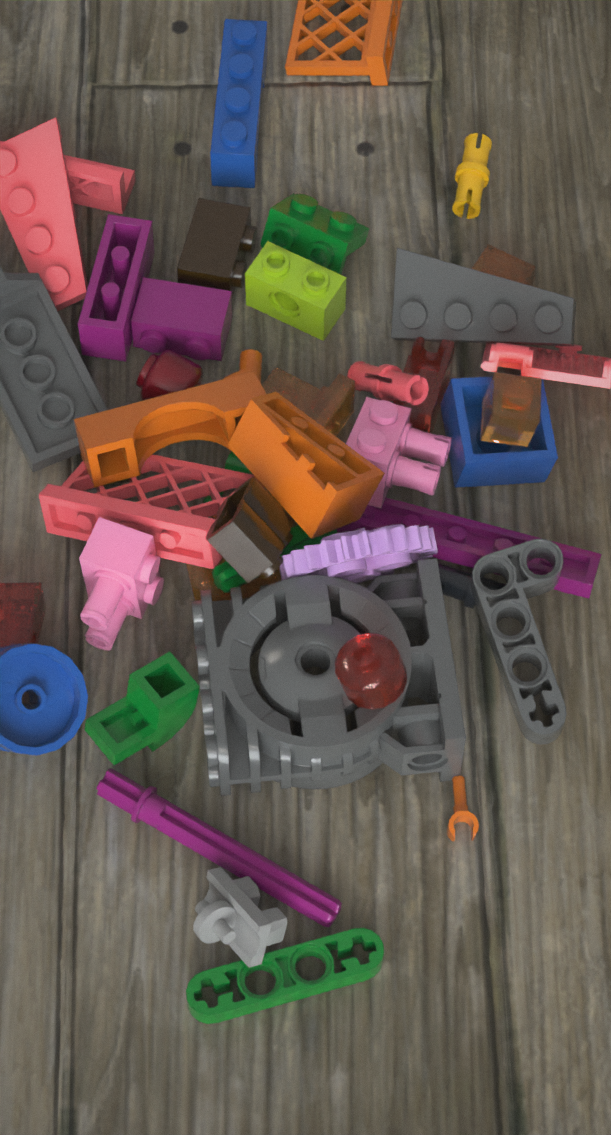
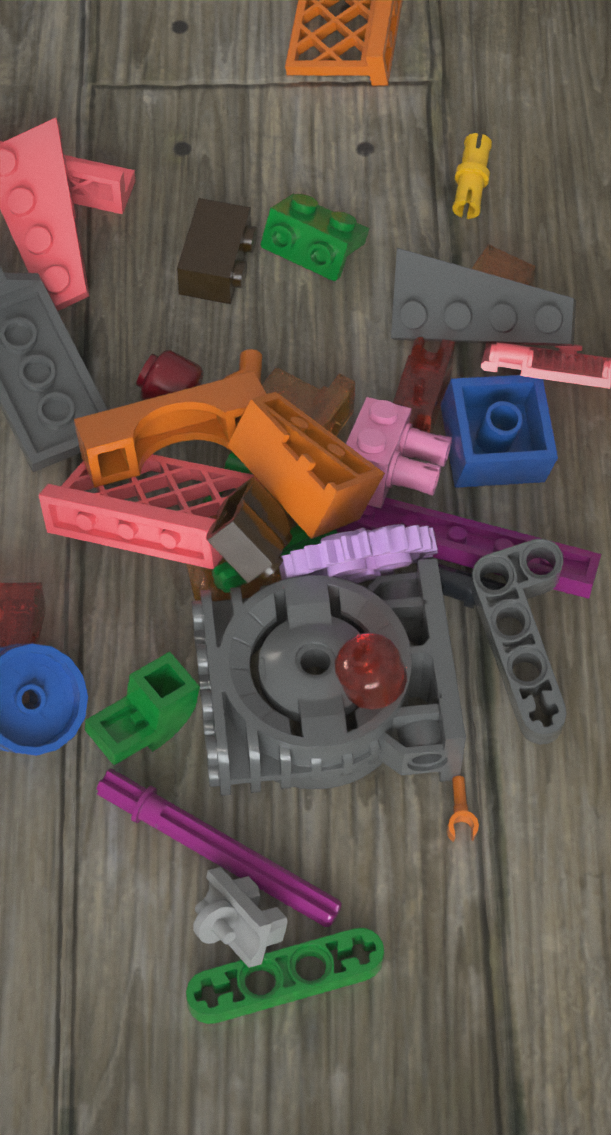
(114, 285): magenta brick -> none
(119, 579): bright pink brick -> none
(182, 319): magenta brick -> none
(238, 103): blue arch -> none
(295, 290): lime brick -> none
(388, 382): coral pin -> none
(511, 409): clear orange brick -> none

